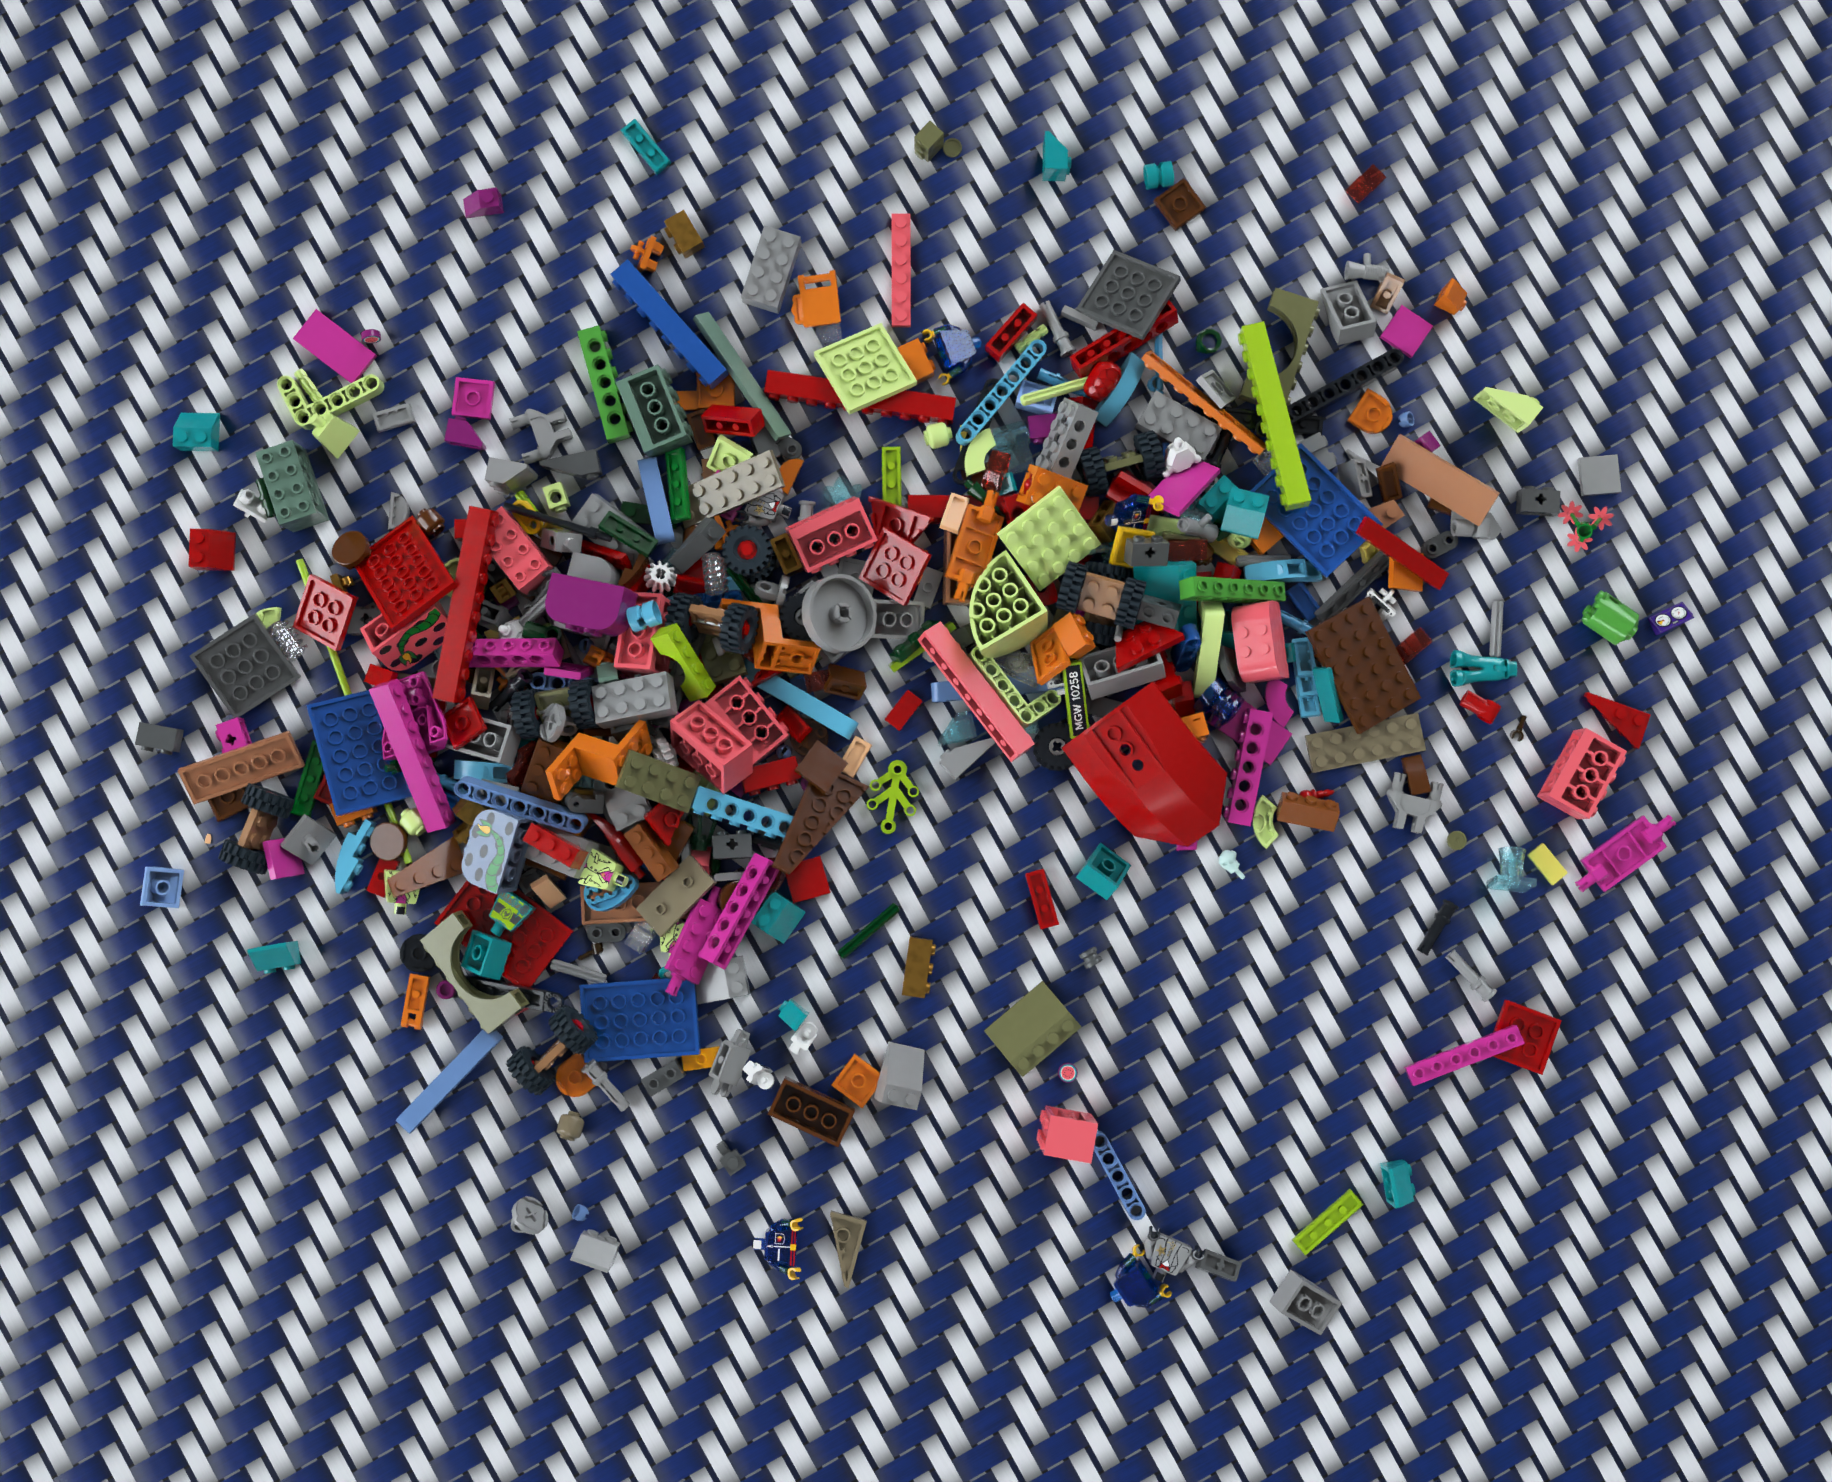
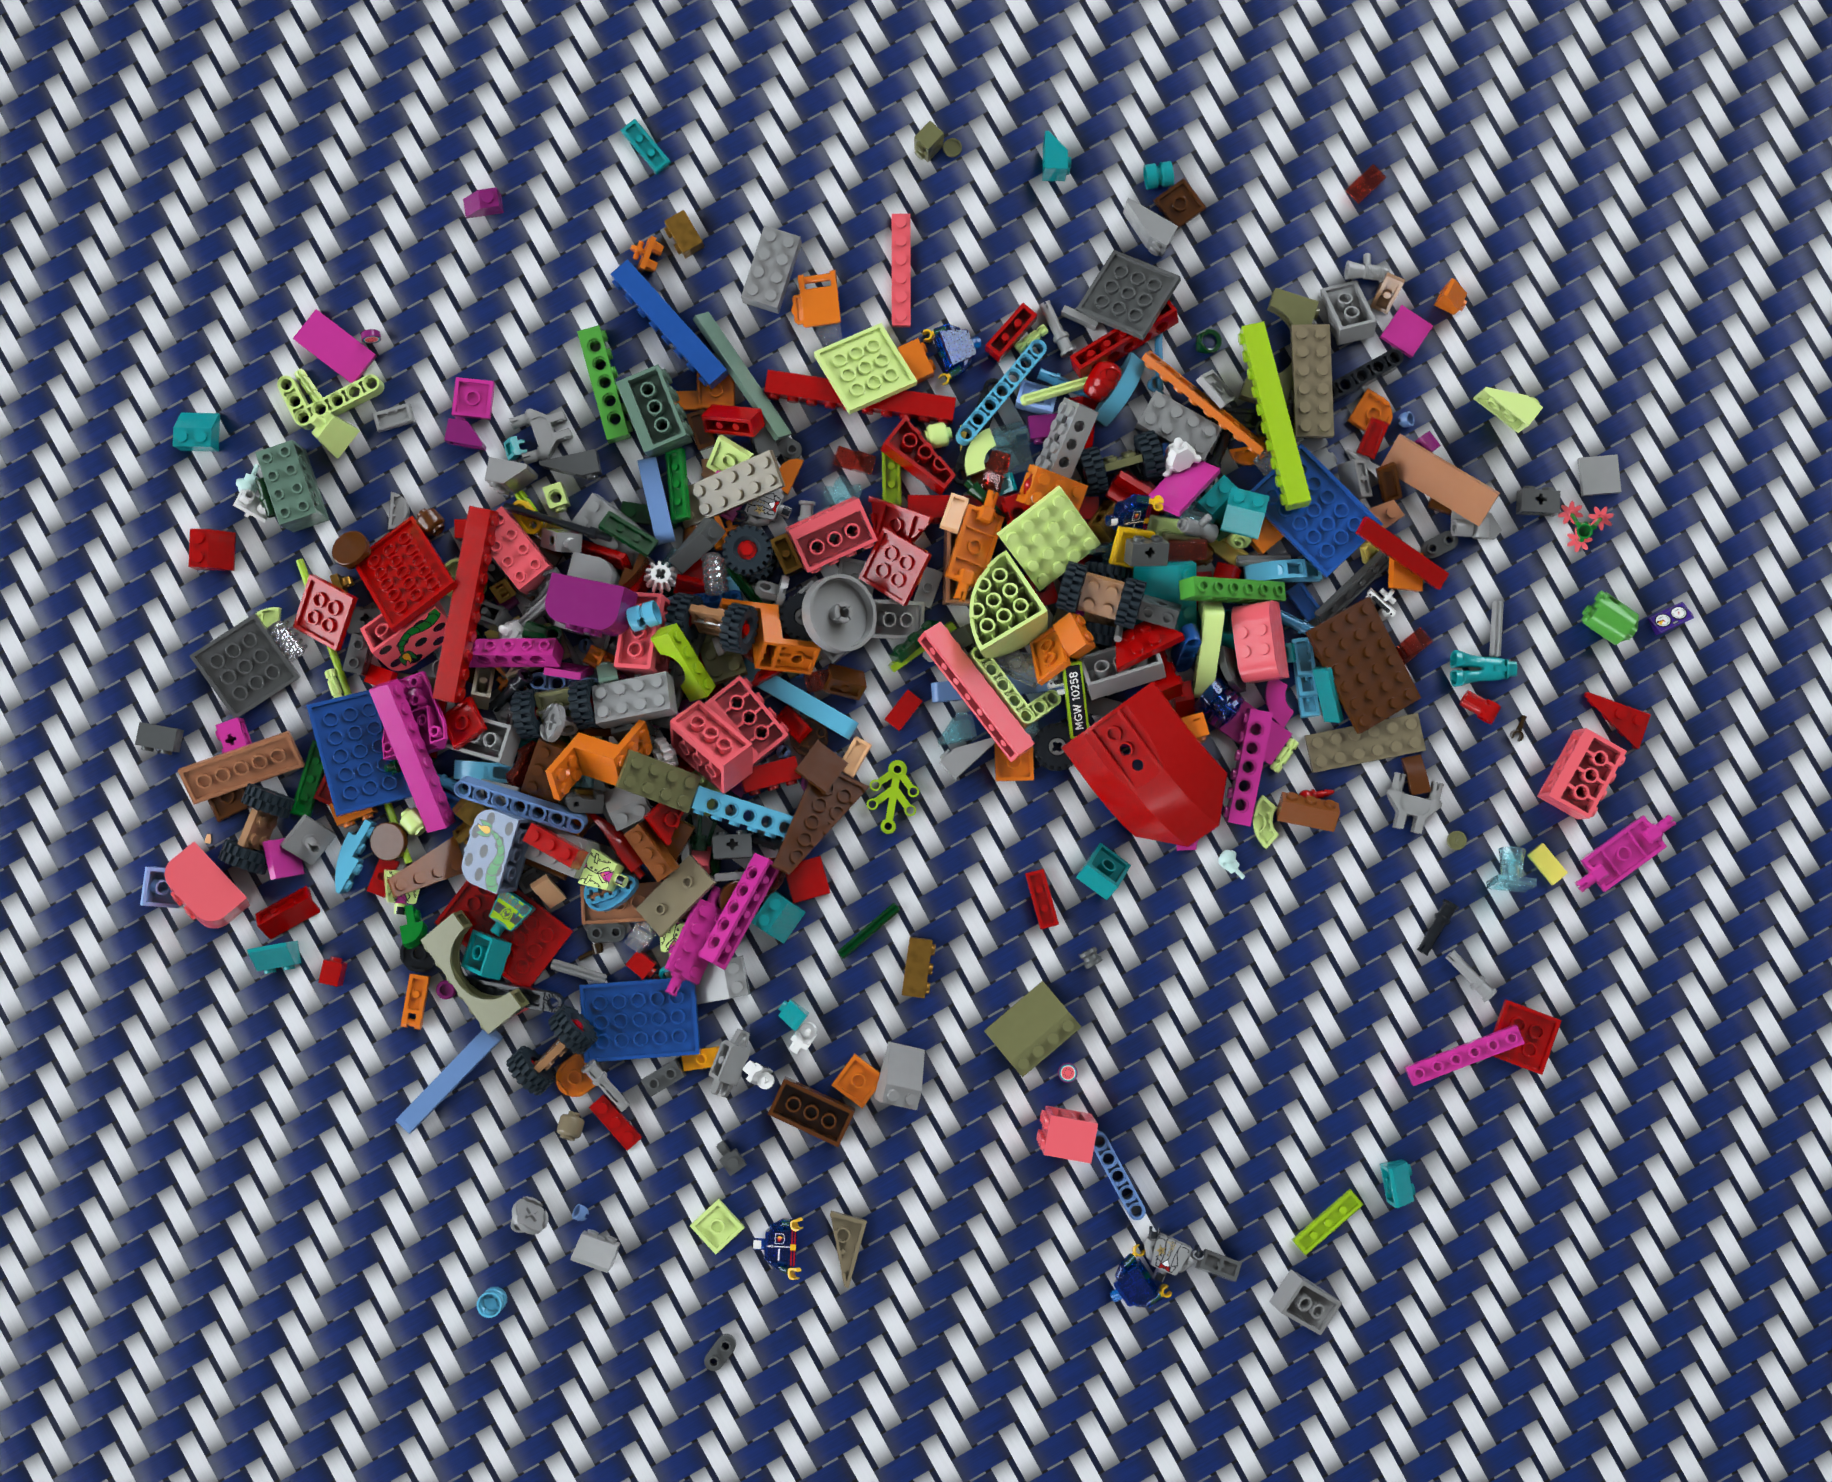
(203, 888): none -> coral brick
(248, 481): none -> light aqua piece
(287, 913): none -> red panel
(333, 683): none -> yellowish green axle
(333, 971): none -> red brick
(358, 656): none -> dark grey brick
(414, 930): none -> green brick
(491, 1302): none -> medium azure wheel
(512, 448): none -> teal tile
(615, 1122): none -> red plate
(642, 965): none -> red brick
(717, 1226): none -> yellowish green tile
(719, 1353): none -> dark grey plate
(854, 460): none -> clear red slope
(917, 456): none -> red wedge
(1019, 770): none -> orange plate
(1150, 227): none -> light grey slope
(1242, 456): none -> orange tile
(1284, 755): none -> yellowish green axle
(1312, 381): none -> dark tan plate
(1372, 437): none -> red tile

